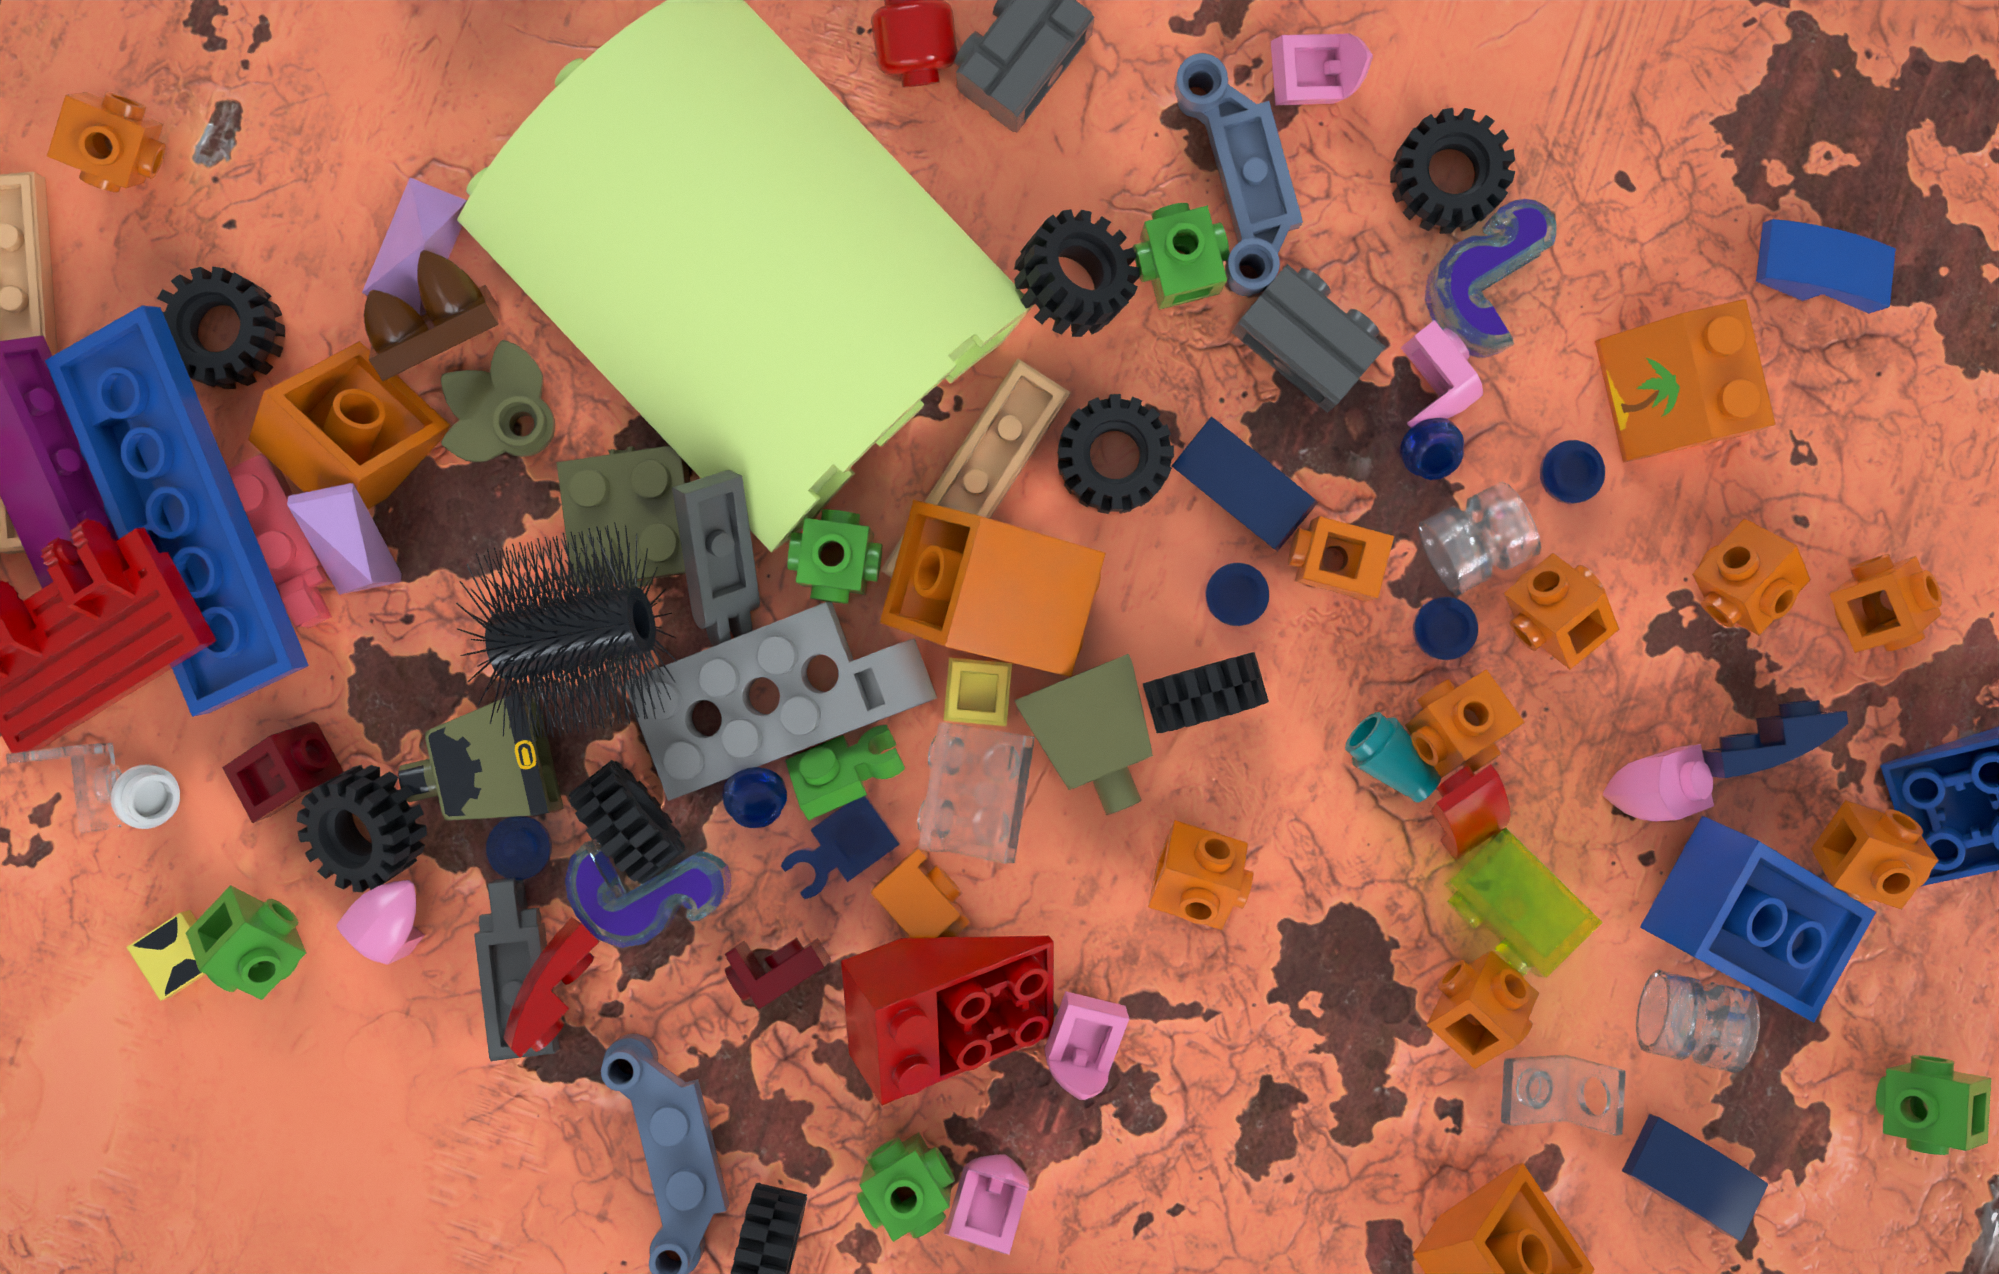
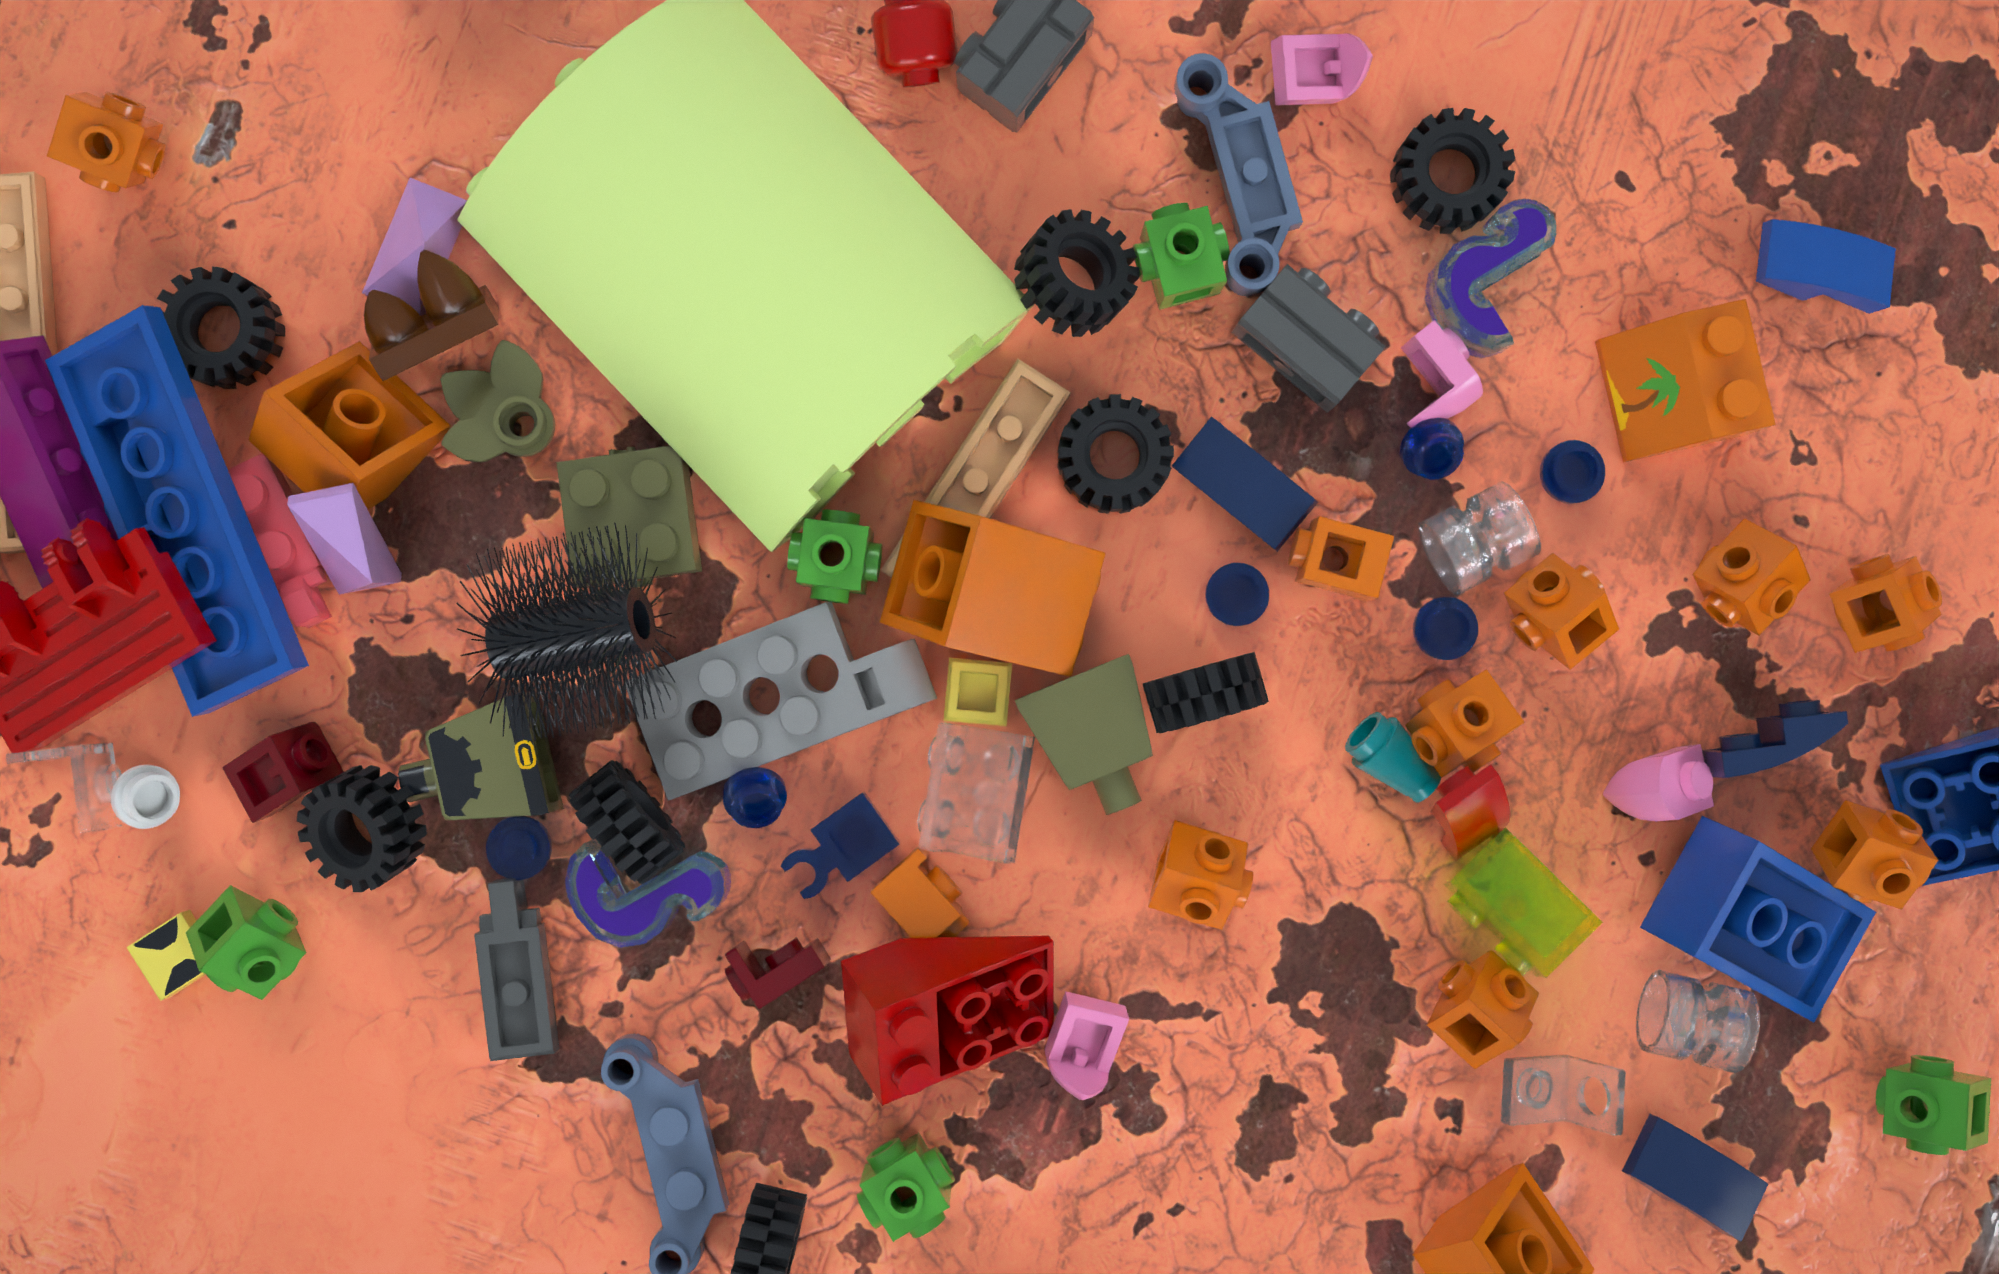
(382, 922): bright pink plate -> none
(537, 1009): red slope -> none
(717, 554): dark grey hinge -> none
(835, 771): bright green plate -> none
(988, 1202): bright pink plate -> none

